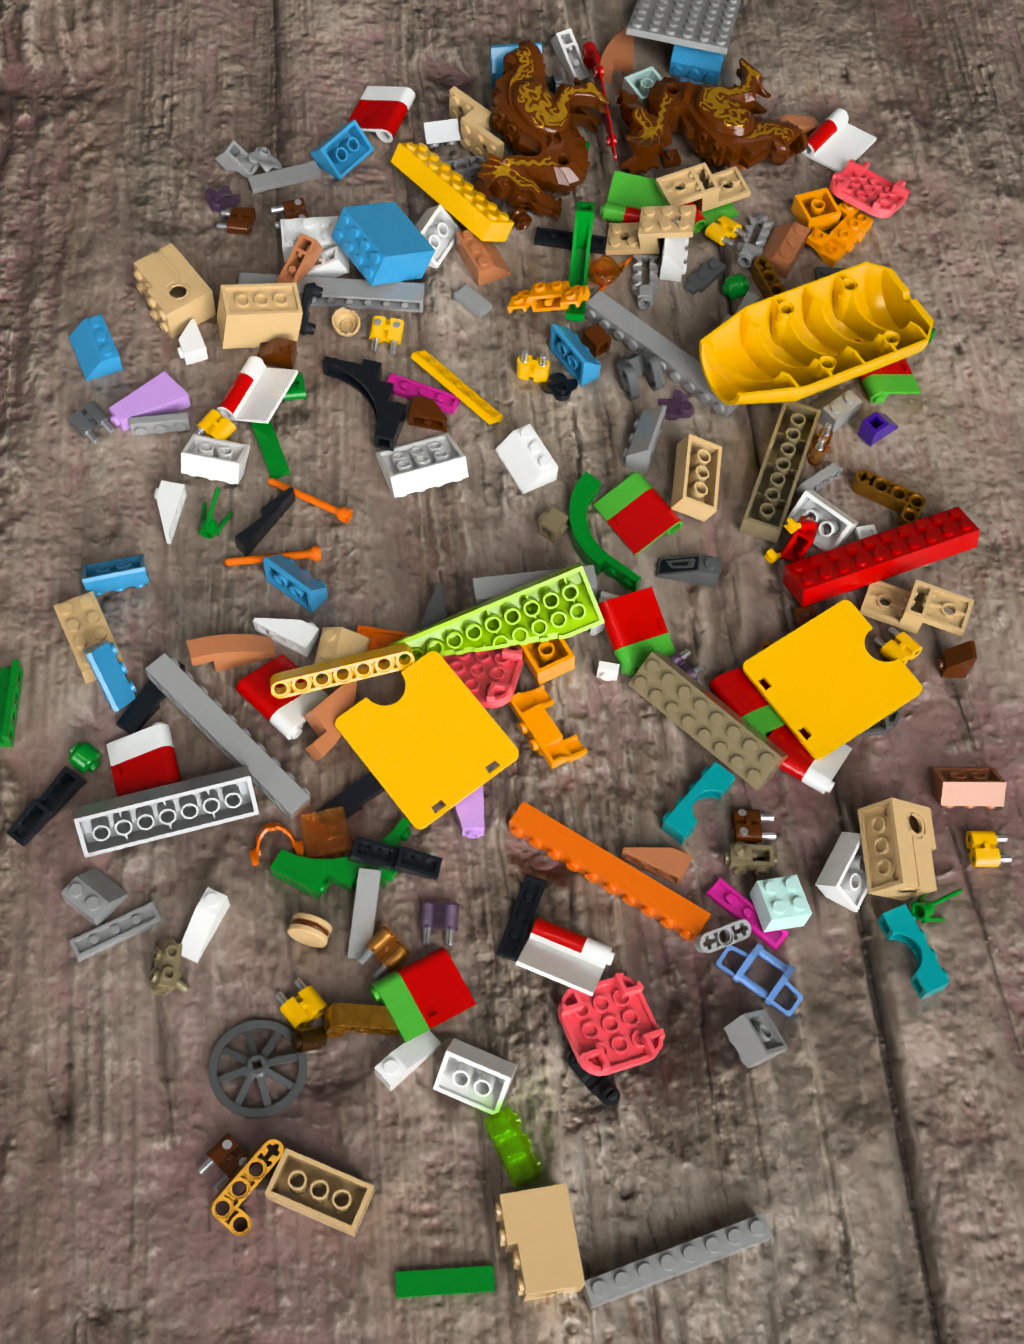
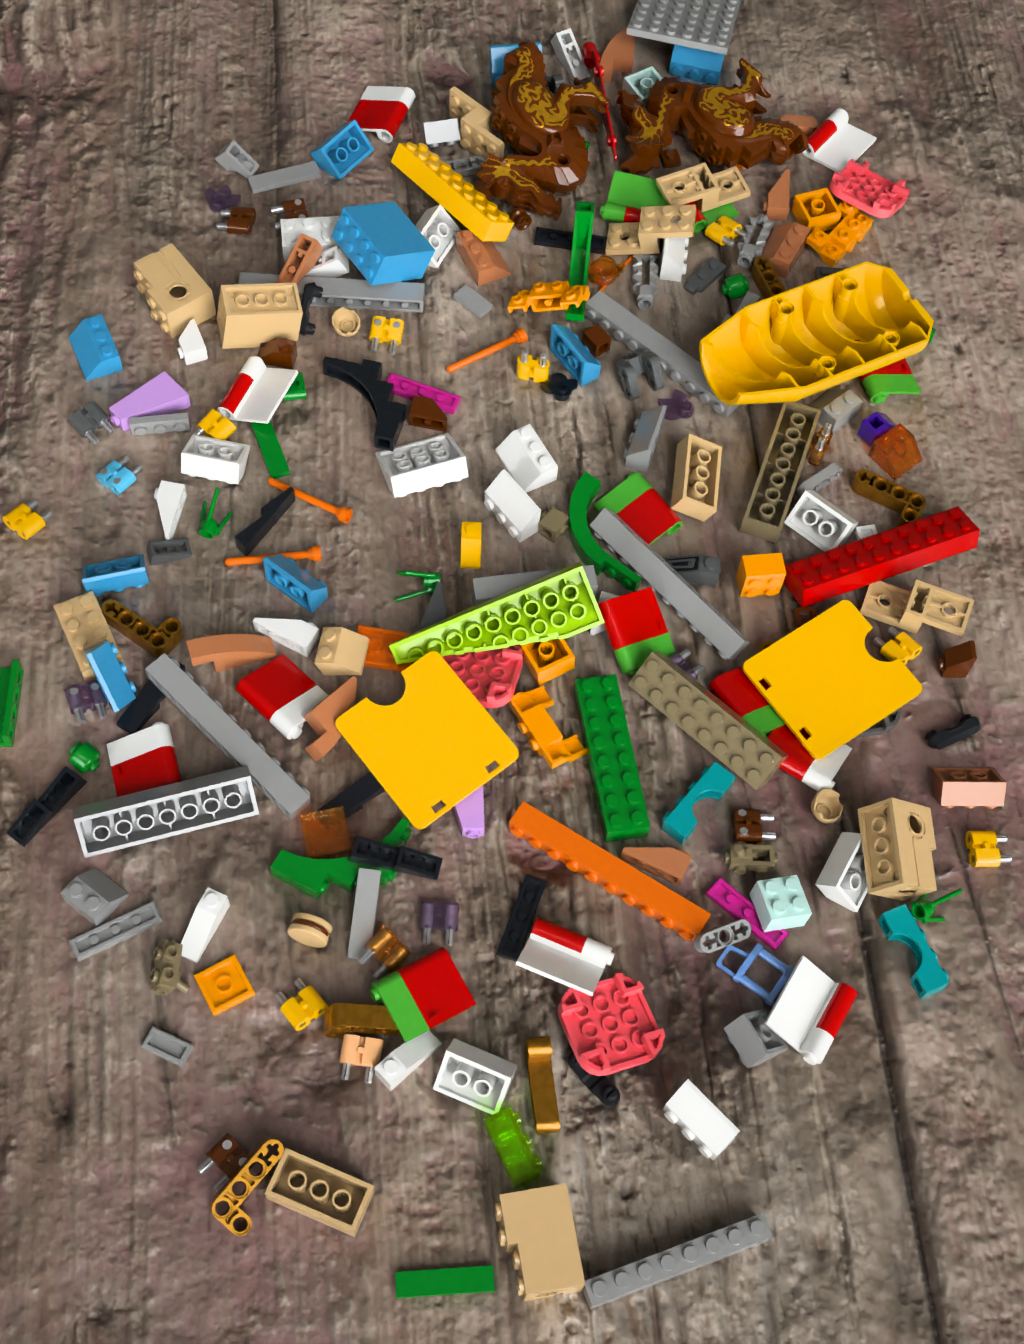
(25, 521): none -> yellow piece
(86, 697): none -> clear purple piece
(116, 477): none -> medium azure piece
(138, 626): none -> pearl gold beam
(167, 1046): none -> light grey tile
(169, 556): none -> dark grey slope
(224, 985): none -> light orange tile
(258, 1074): dark grey wheel -> none
(264, 158): light grey plate -> none
(272, 826): orange helmet -> none
(308, 1039): dark brown brick -> none
(334, 678): yellow beam -> none
(360, 1052): none -> light nougat piece
(429, 580): none -> green plant
(457, 387): yellow tile -> none
(471, 545): none -> yellow slope
(512, 507): none -> white slope
(519, 336): none -> orange piece
(541, 1084): none -> pearl gold beam
(607, 671): white plate -> none
(611, 758): none -> green brick
(669, 584): none -> light grey brick
(700, 1120): none -> white slope
(760, 574): none -> light orange brick
(778, 199): none -> nougat slope
(799, 540): red torso -> none
(810, 1011): none -> white door
(826, 806): none -> tan hair
(896, 451): none -> clear orange slope
(965, 728): none -> black piece

